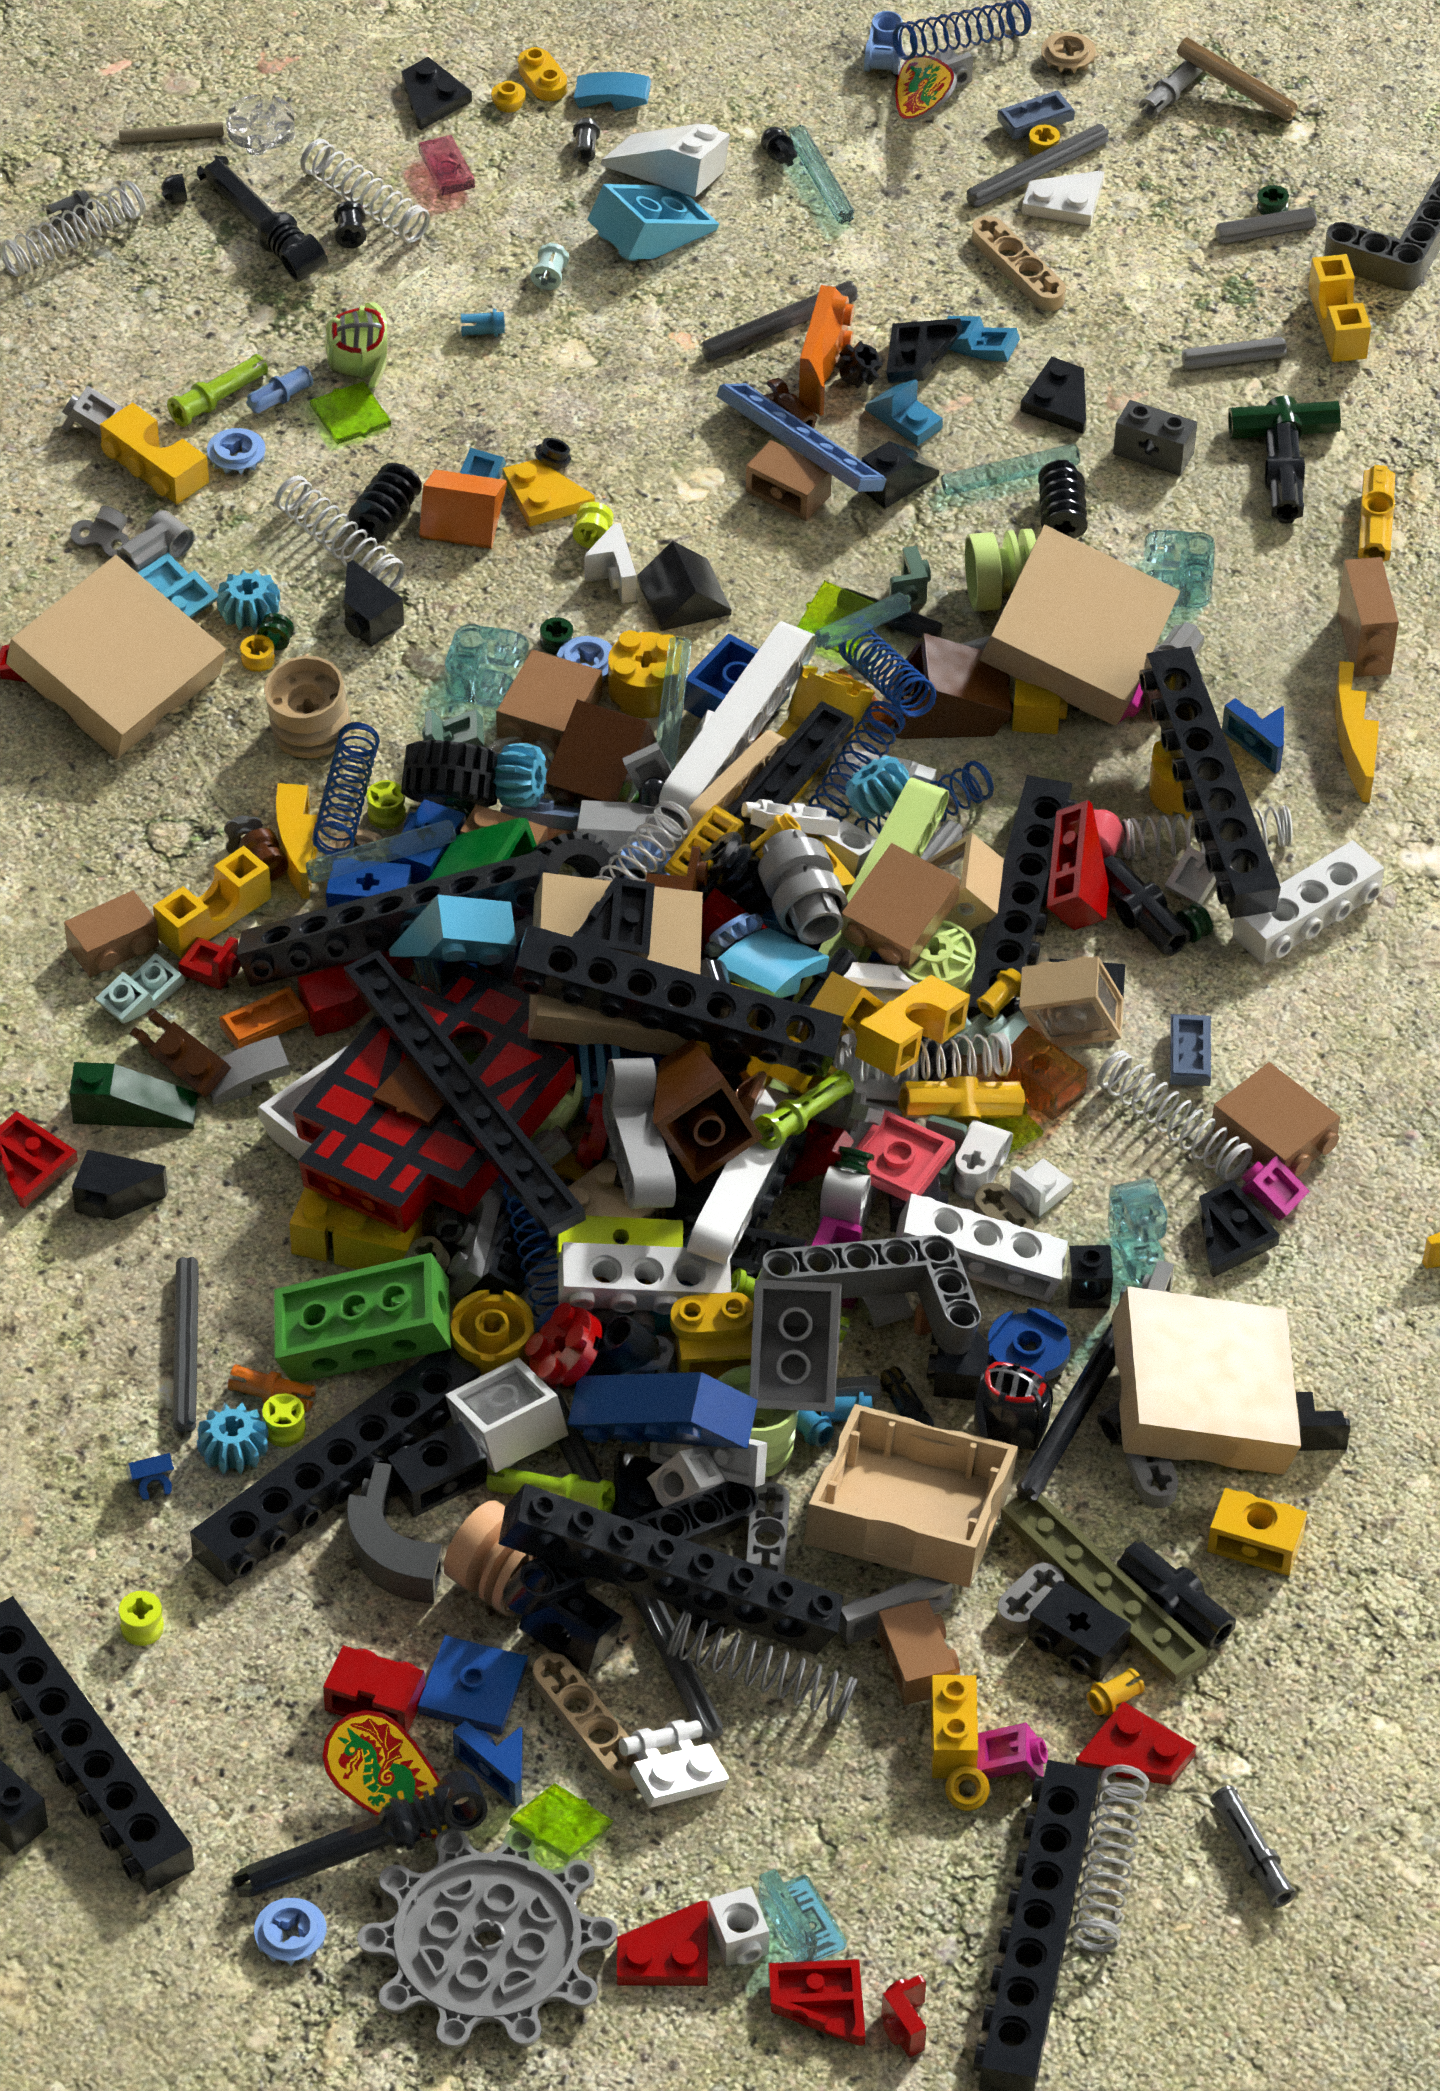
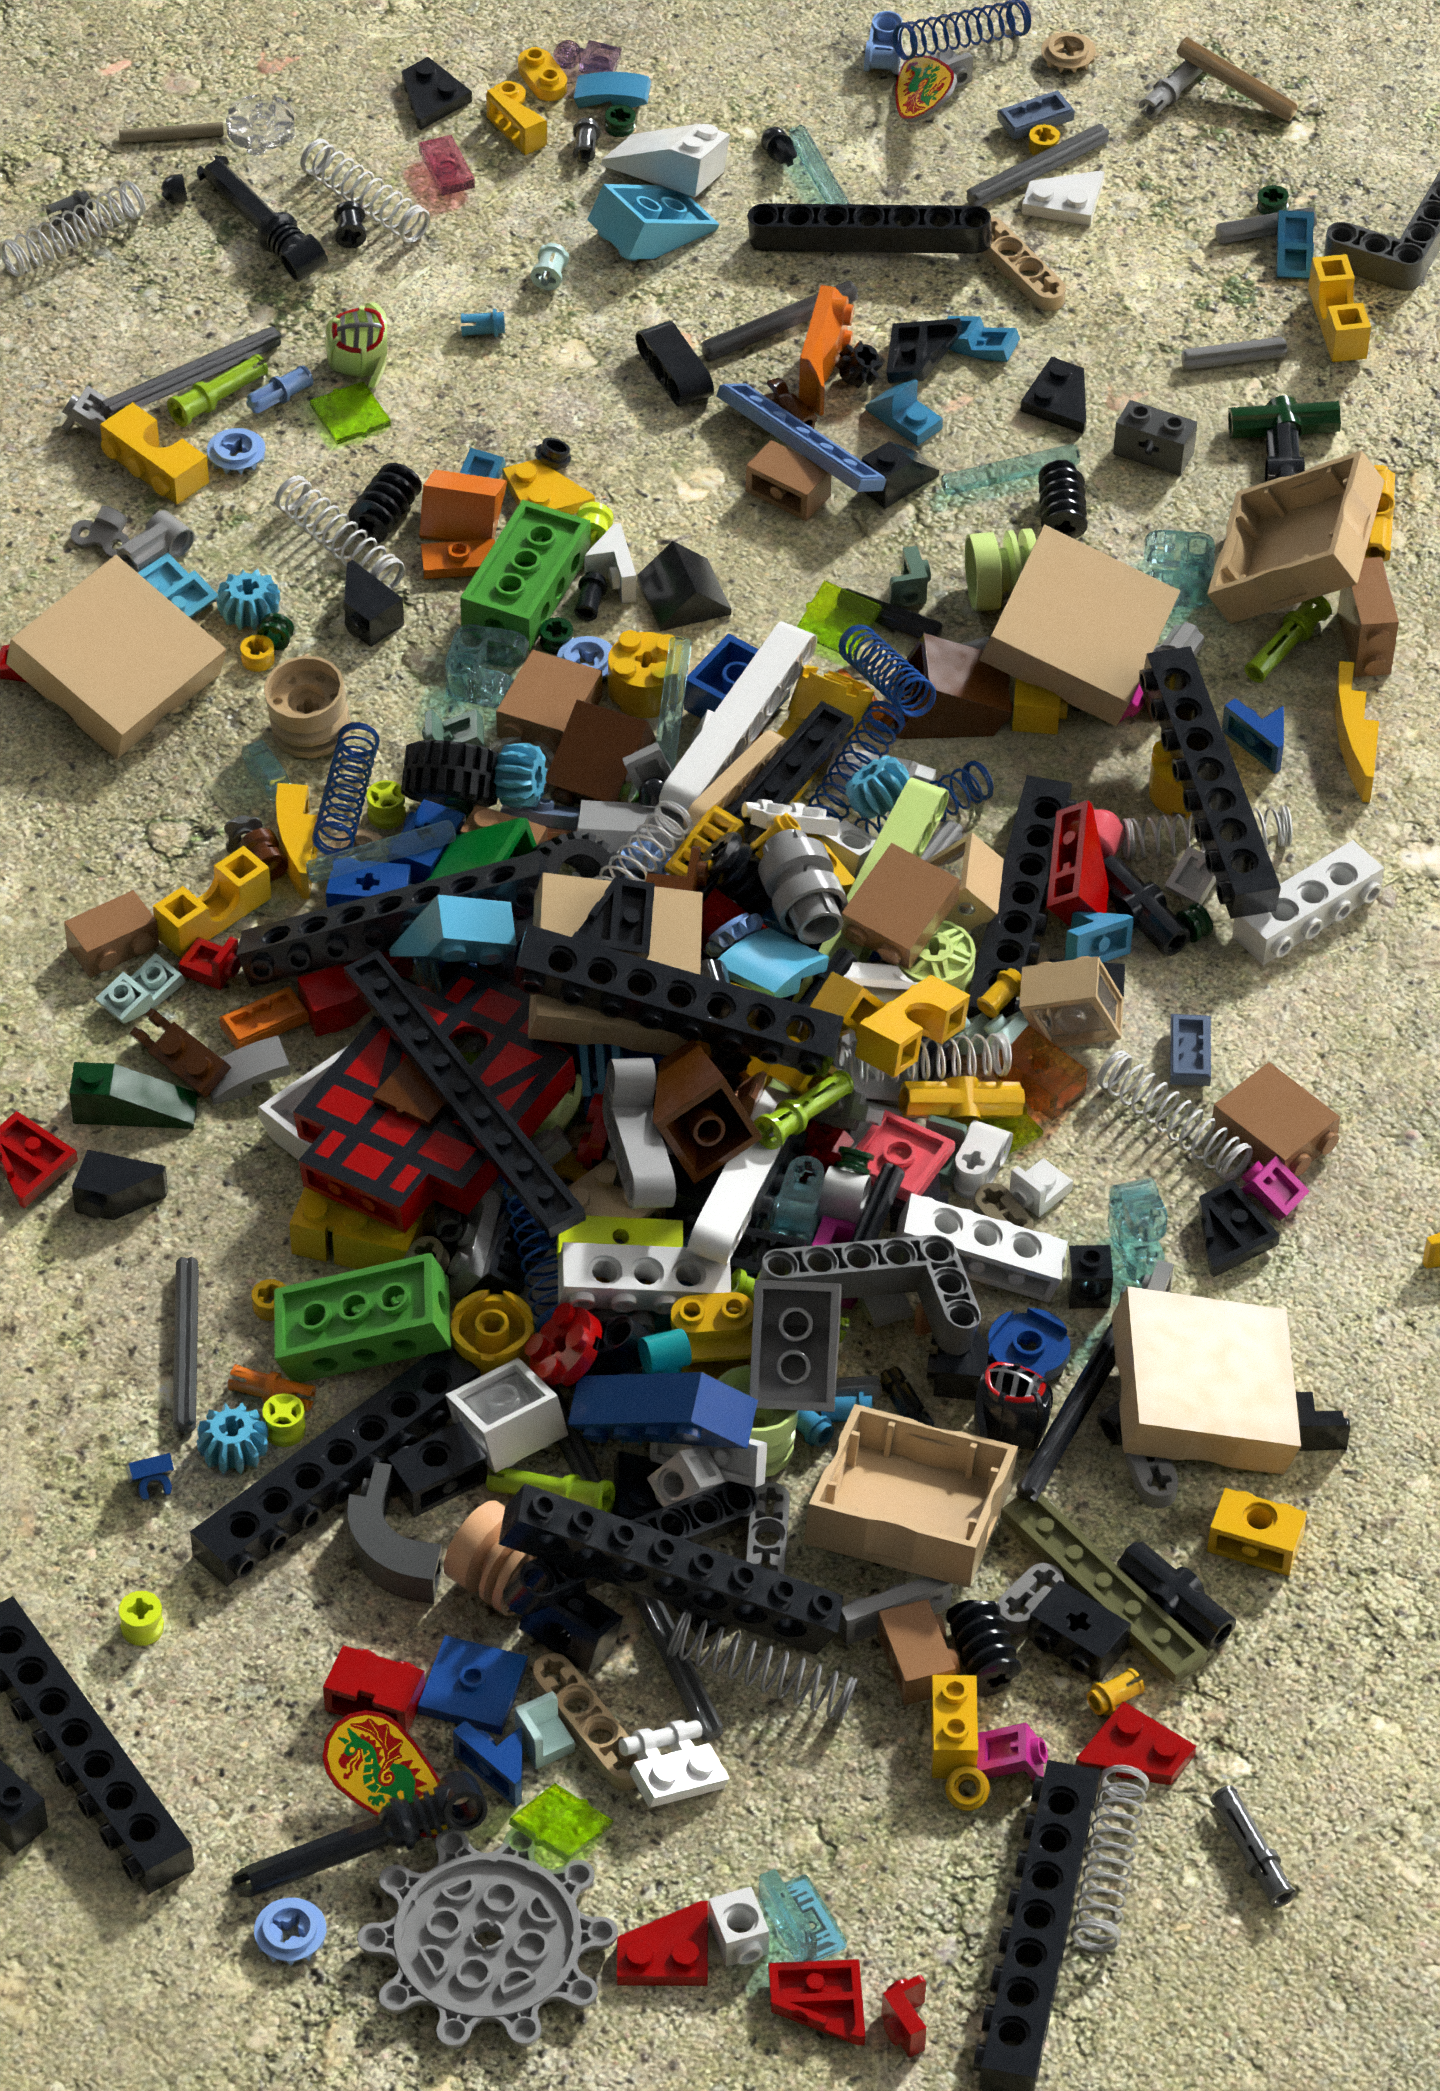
(192, 372): none -> axle
(261, 1293): none -> yellow bush
(264, 768): none -> clear light blue beam
(454, 558): none -> orange plate
(518, 123): none -> yellow slope
(533, 535): none -> bright green brick
(543, 1731): none -> light aqua panel
(592, 588): none -> black pin
(593, 59): none -> plate
(623, 113): none -> dark green bush
(665, 1352): none -> teal piece
(674, 363): none -> black beam
(797, 1204): none -> clear light blue piece
(863, 621): clear light blue axle -> none
(870, 228): none -> black beam
(878, 1203): none -> black axle
(984, 1644): none -> black piece
(1099, 935): none -> dark azure slope
(1294, 244): none -> dark azure slope
(1296, 537): none -> tan tile
(1297, 627): none -> lime pin

